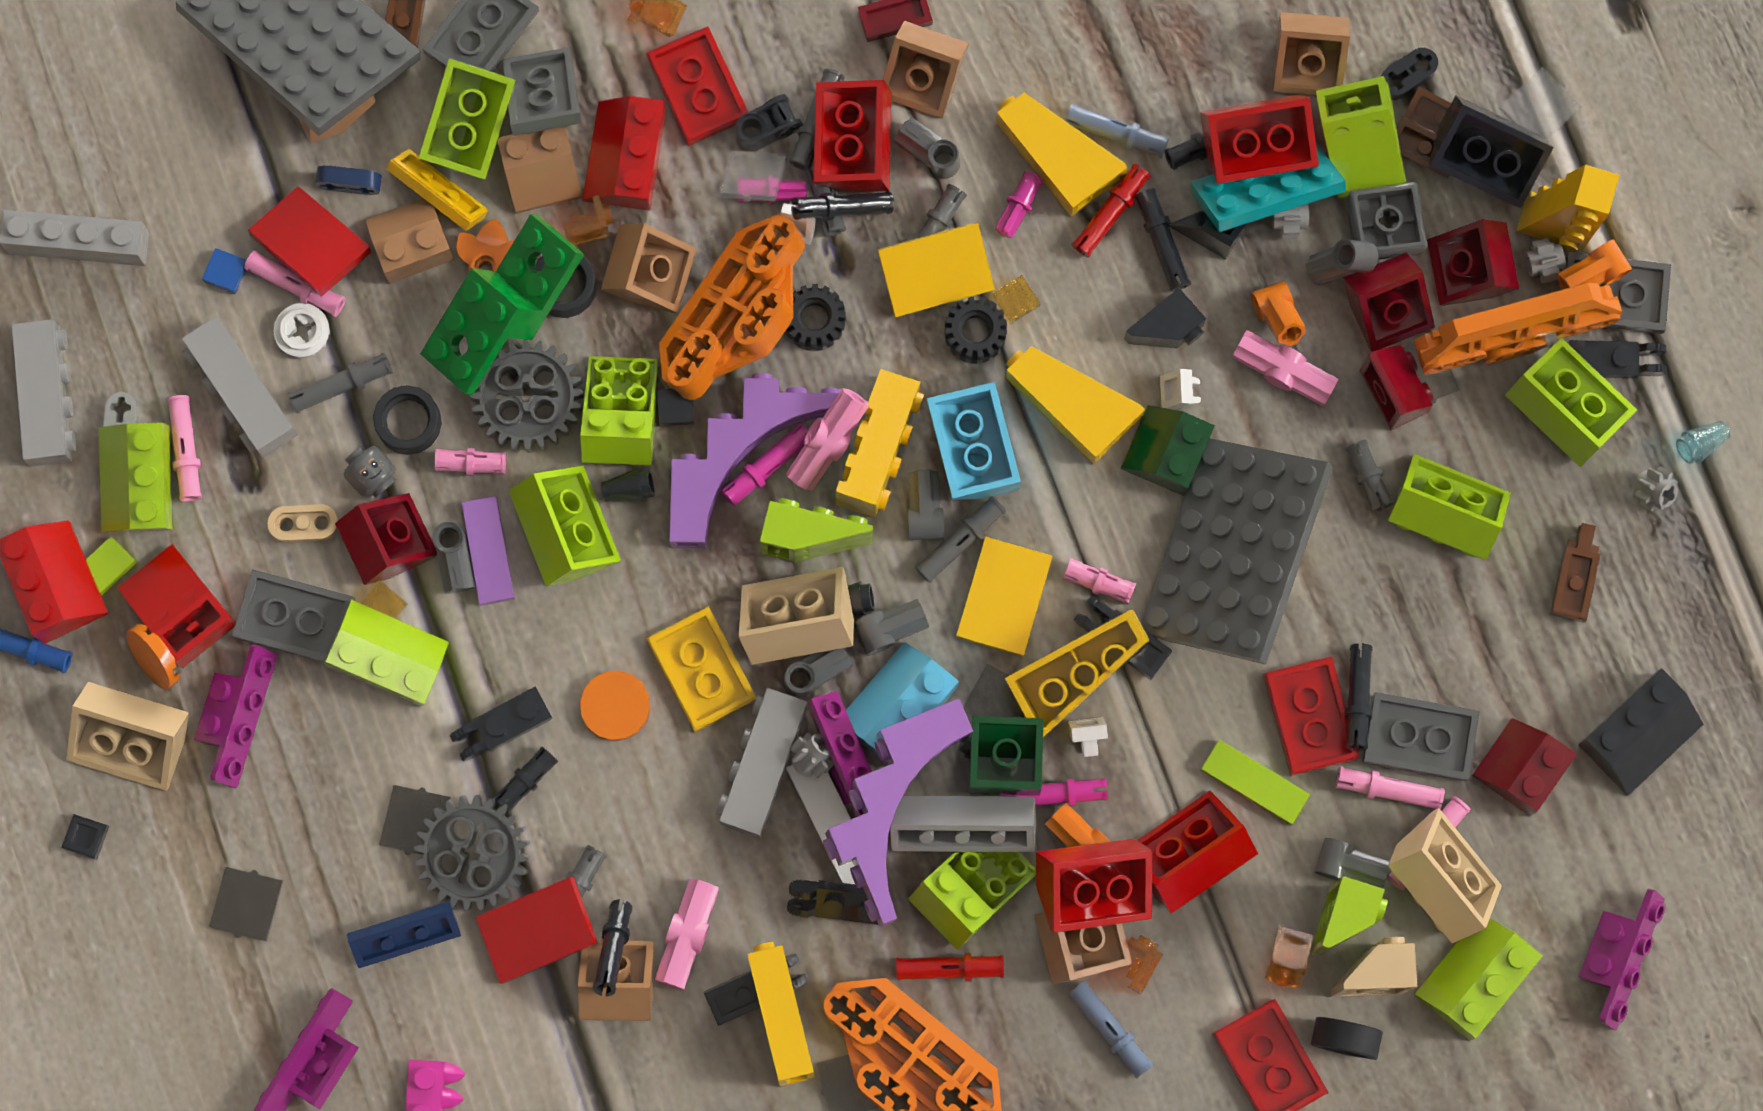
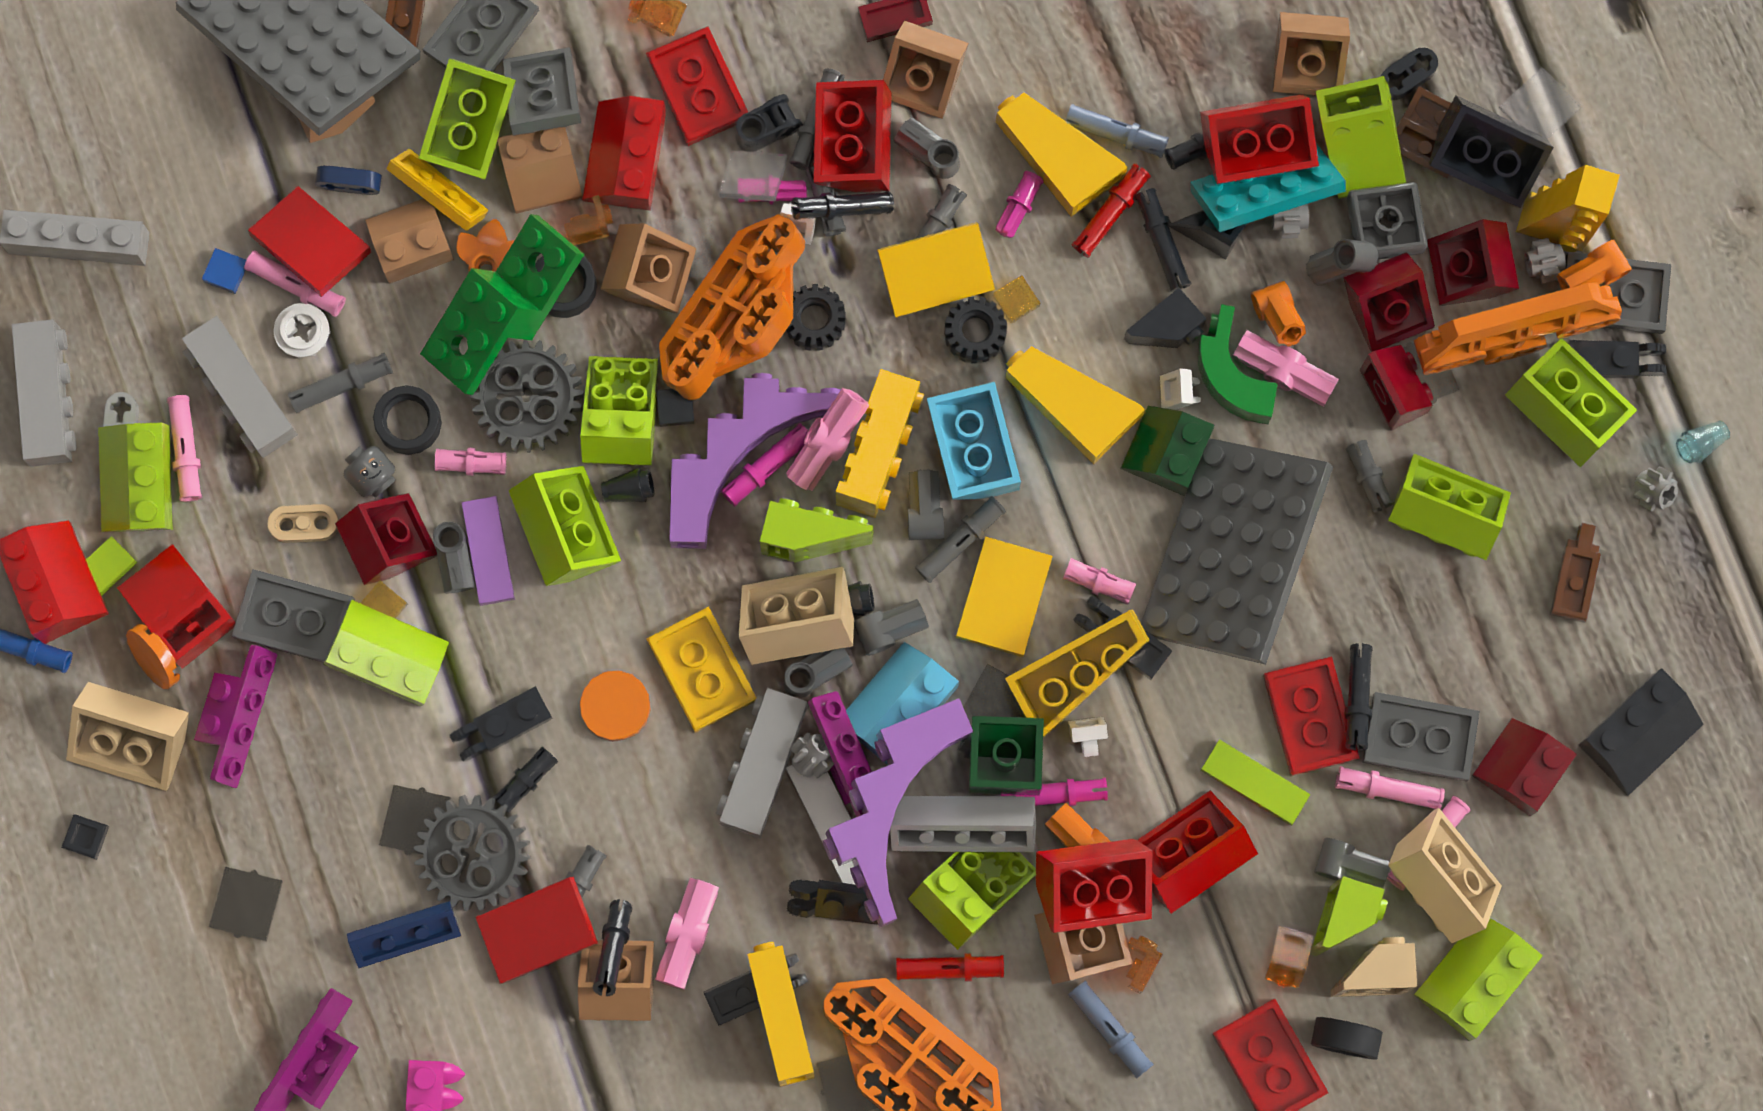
(1227, 385): none -> green arch
(1618, 954): magenta bracket -> none

